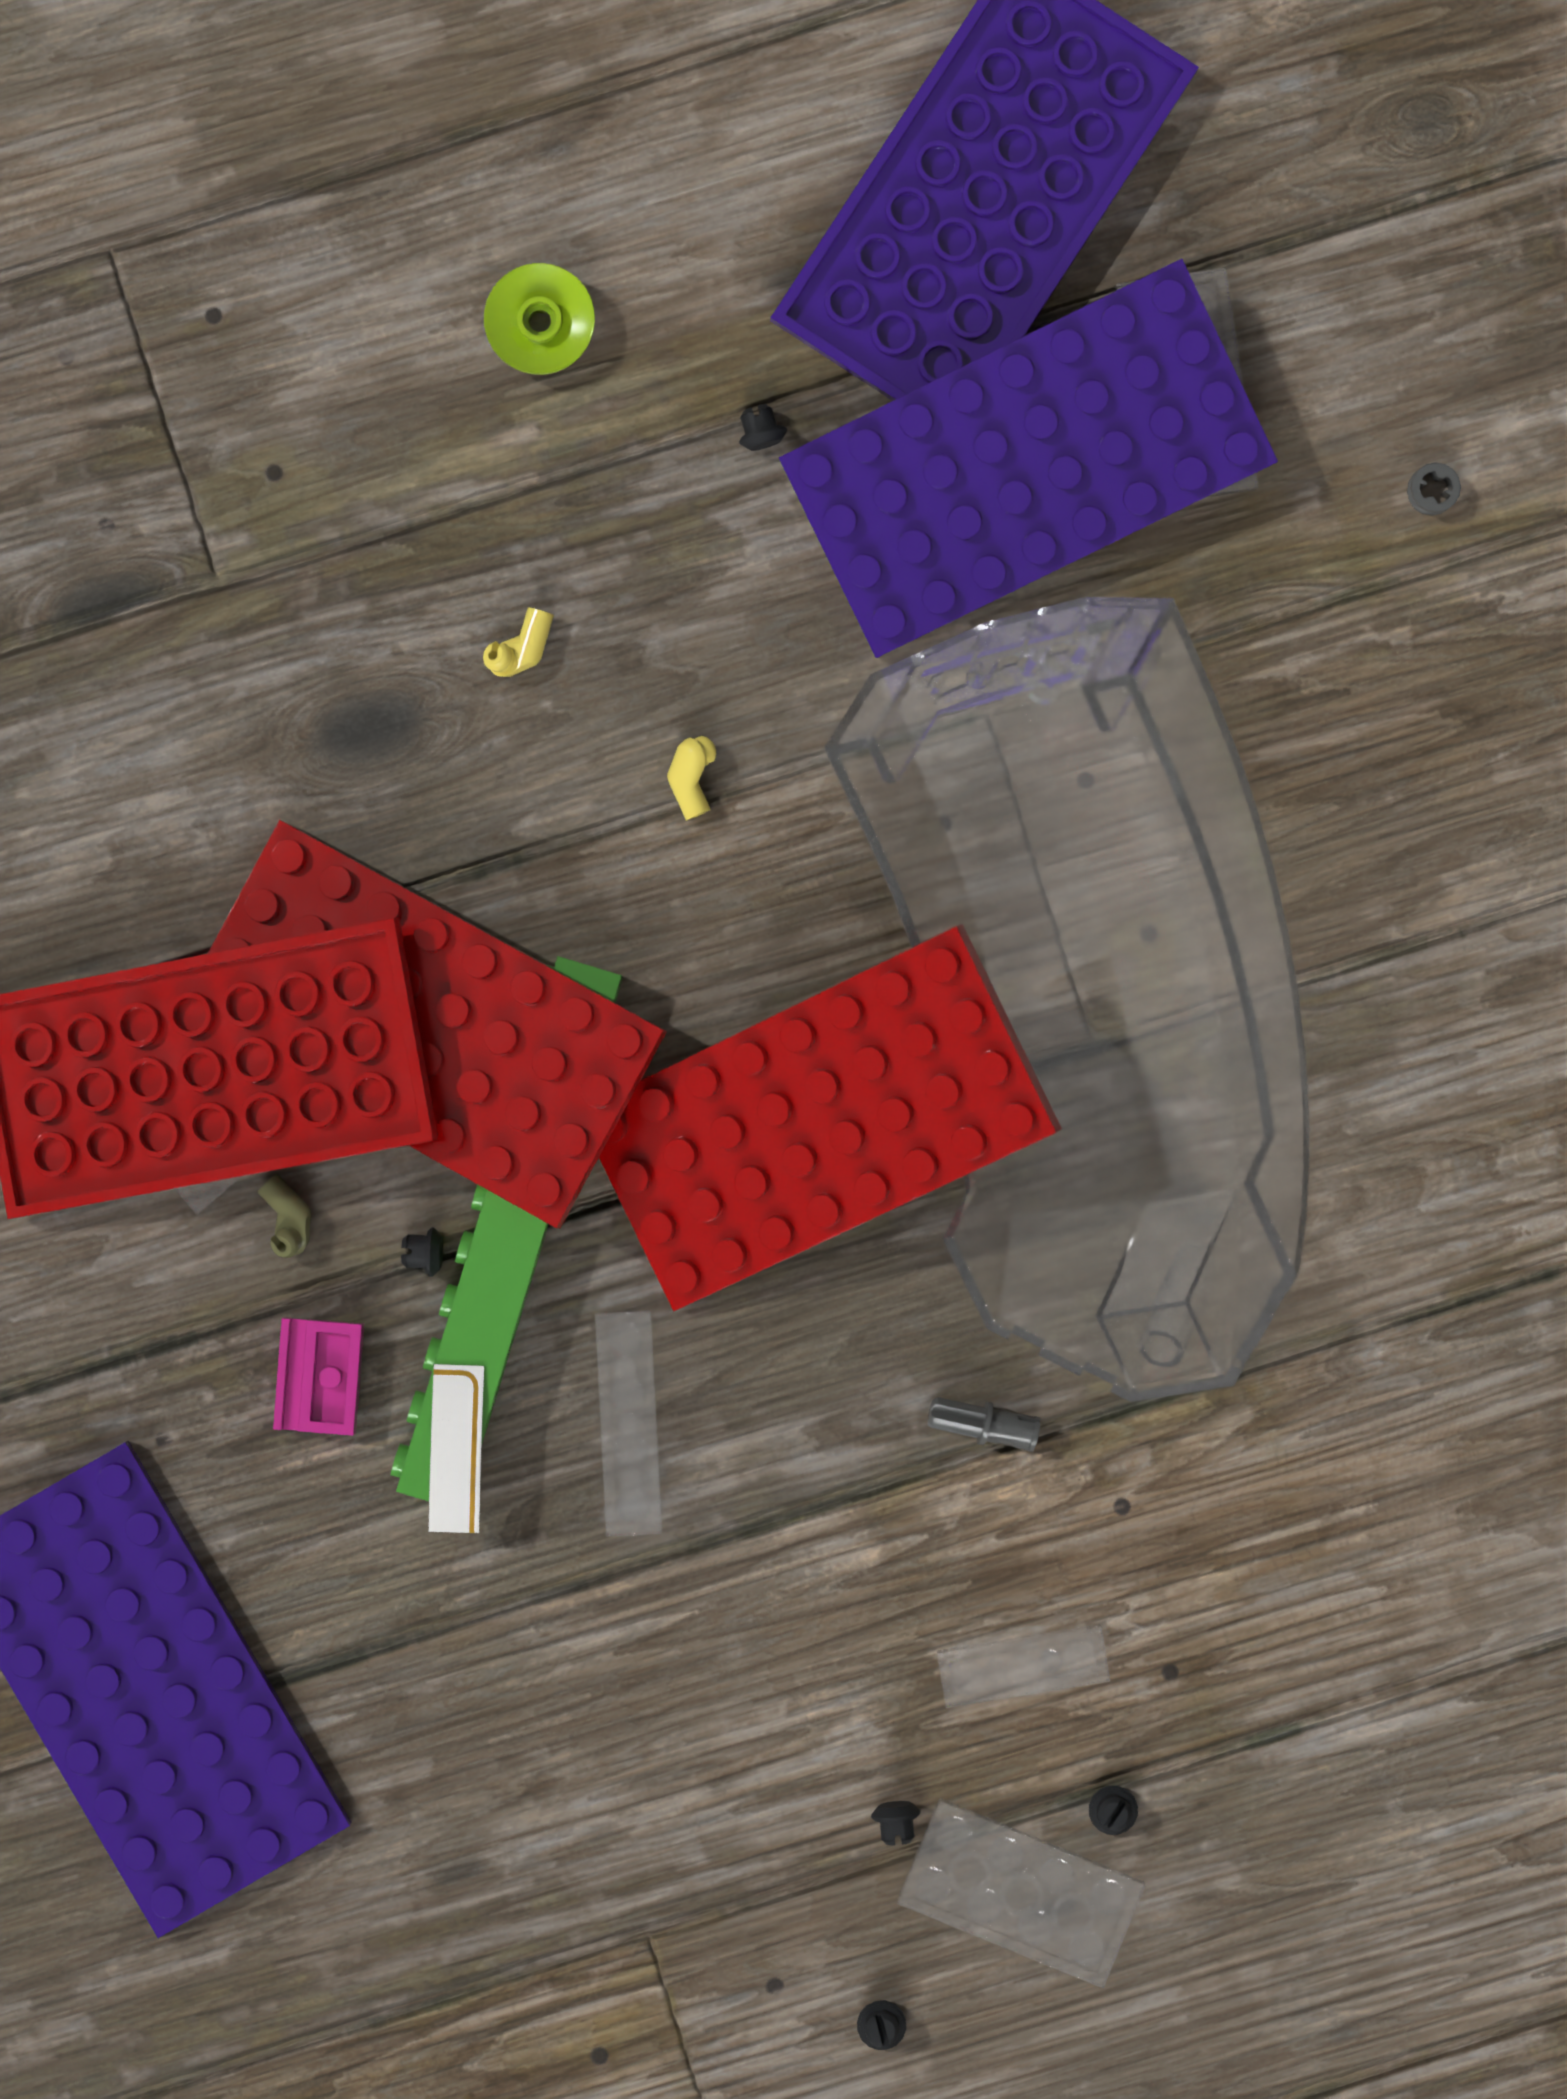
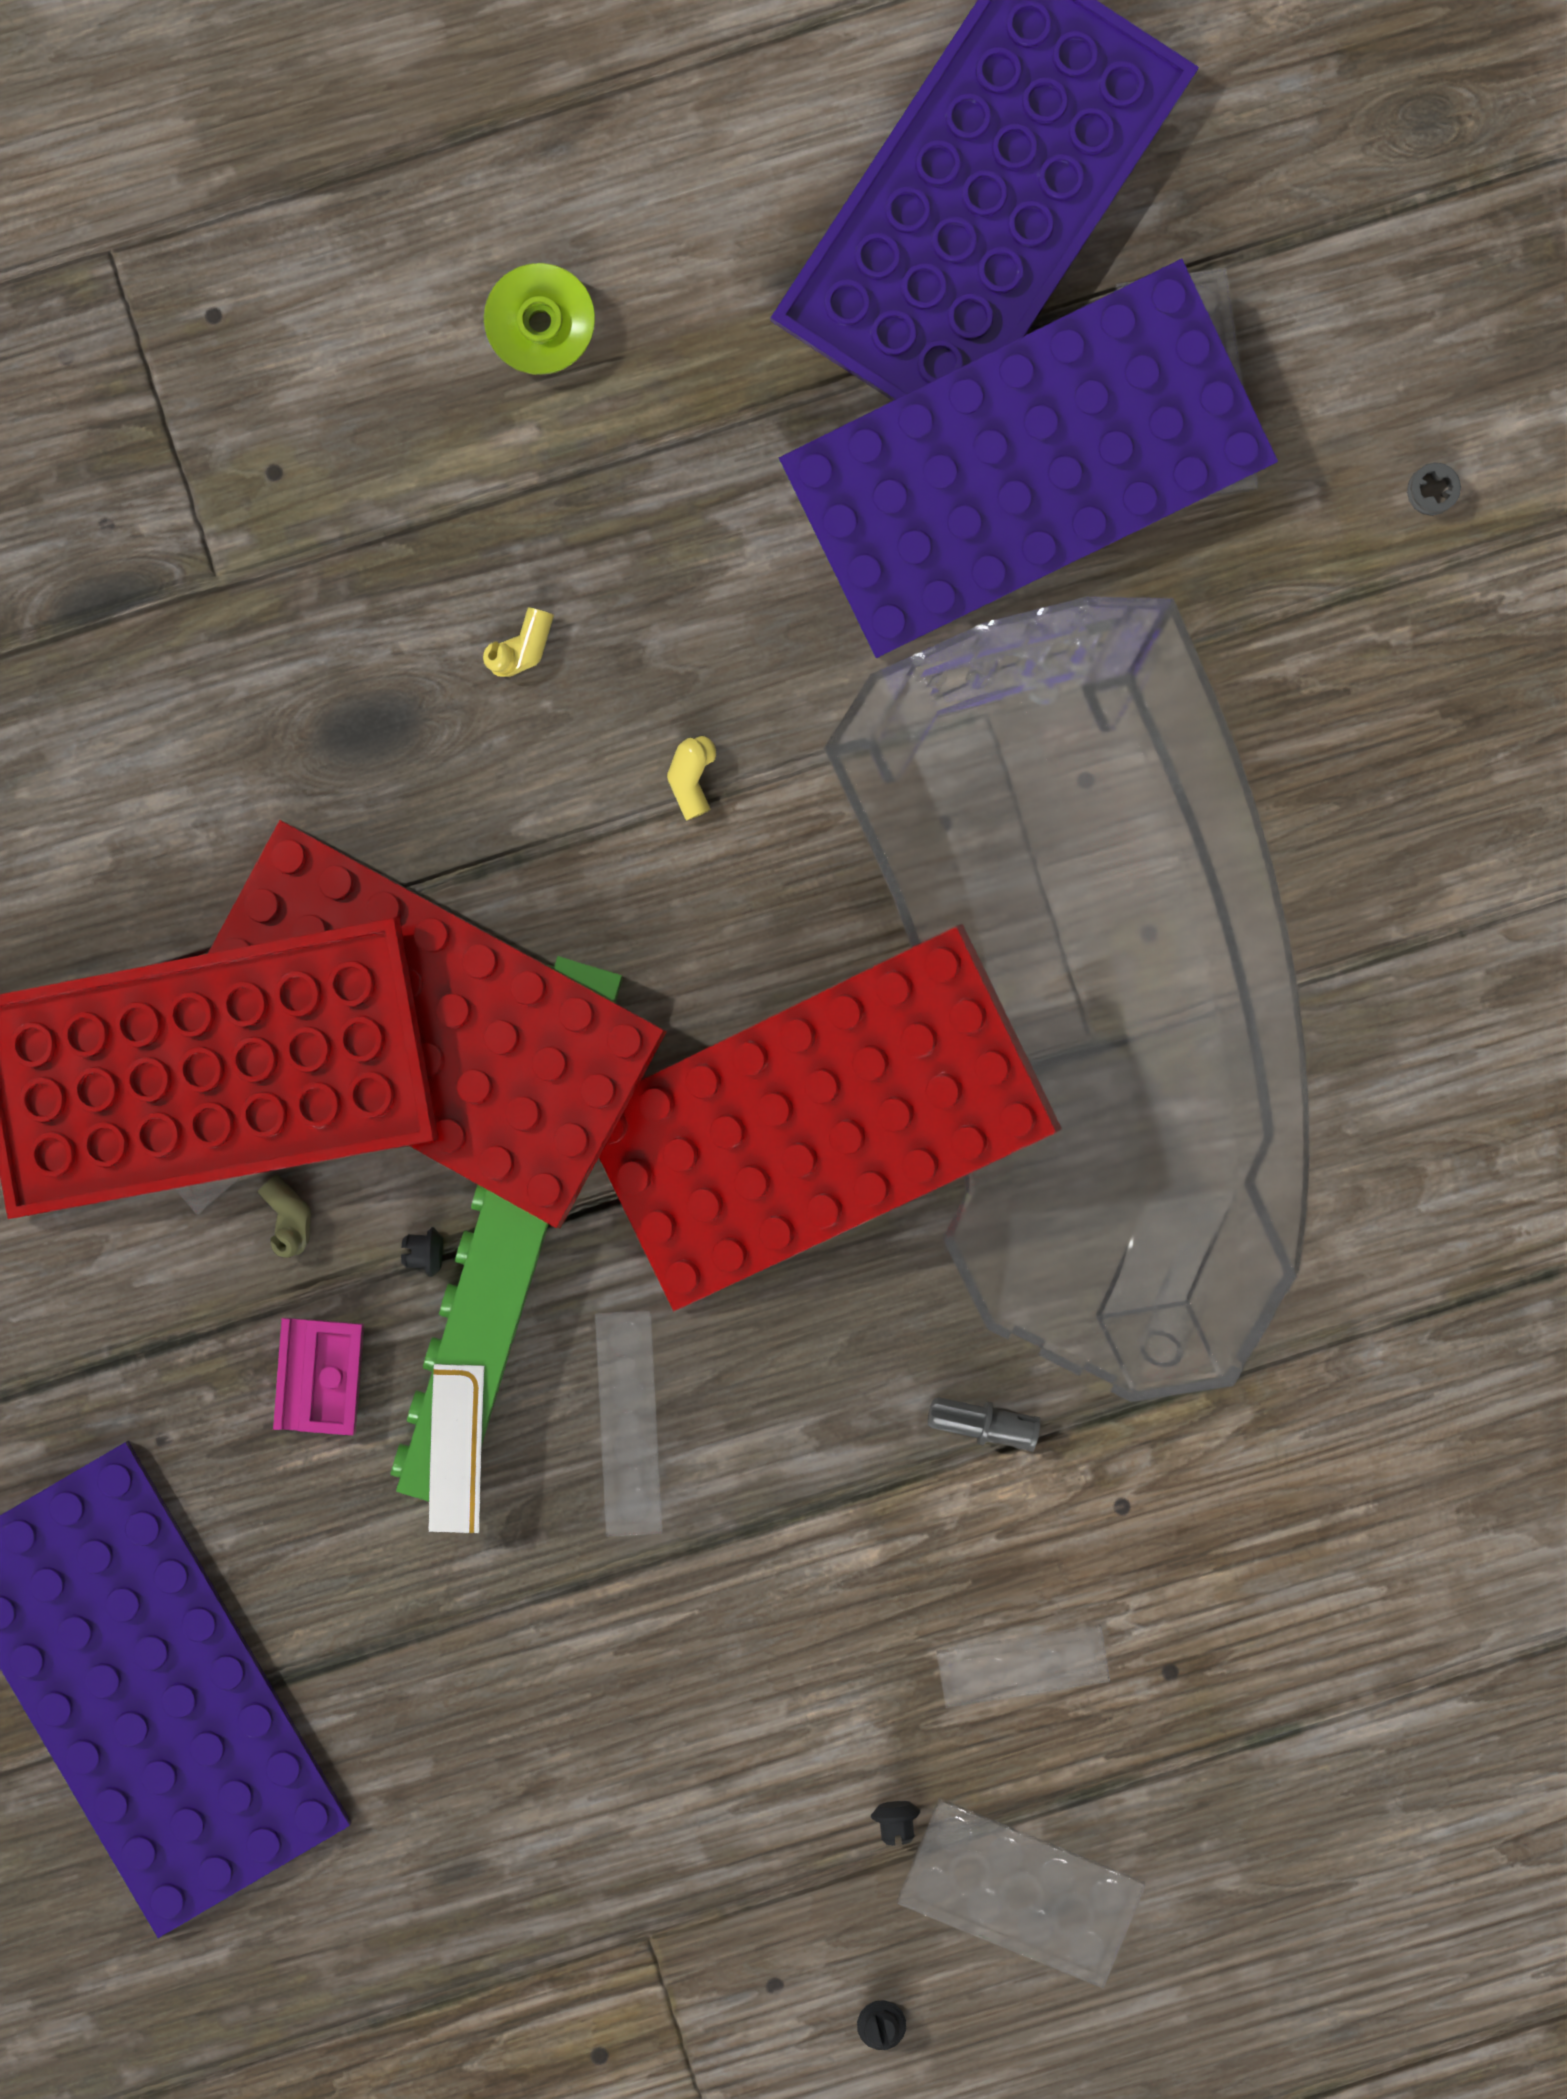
(761, 430): black piece -> none
(1113, 1810): black piece -> none

